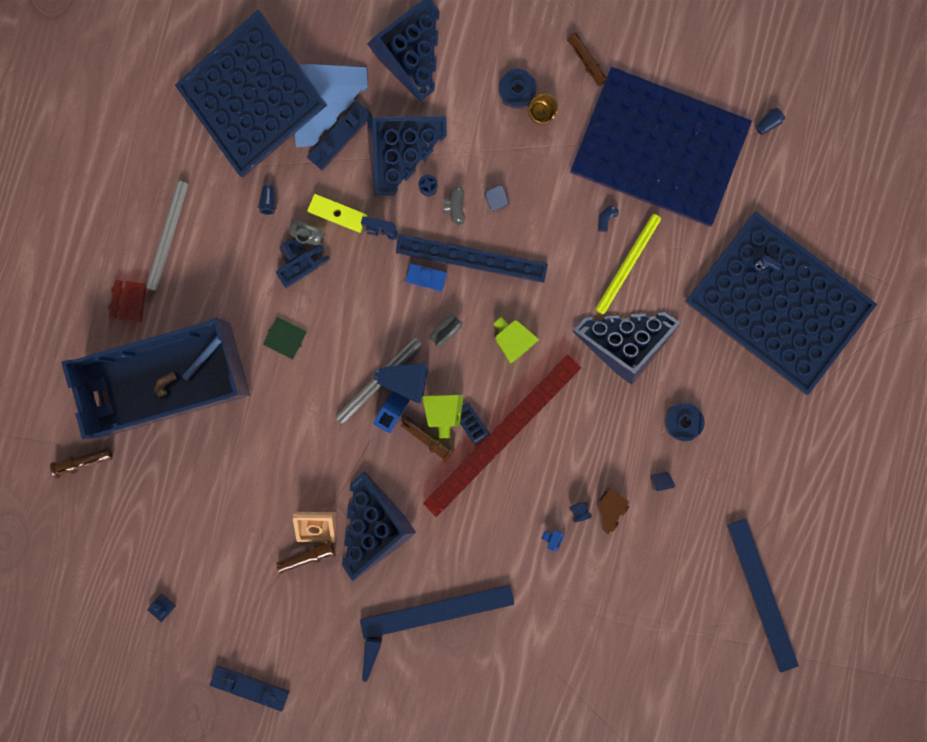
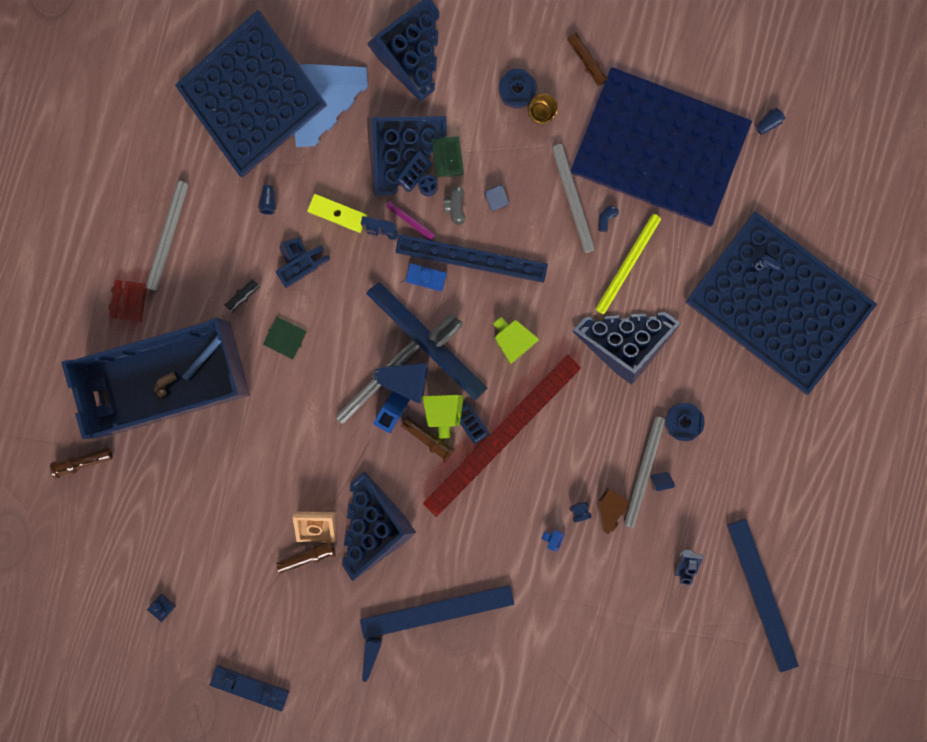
(242, 295): none -> black pin
(306, 233): dark grey piece -> none
(339, 136): dark blue hinge -> none
(404, 172): none -> dark blue slope
(410, 220): none -> magenta bar
(420, 335): none -> dark blue tile
(447, 157): none -> clear green plate
(573, 198): none -> light grey axle
(644, 471): none -> light grey axle
(687, 566): none -> dark blue hips

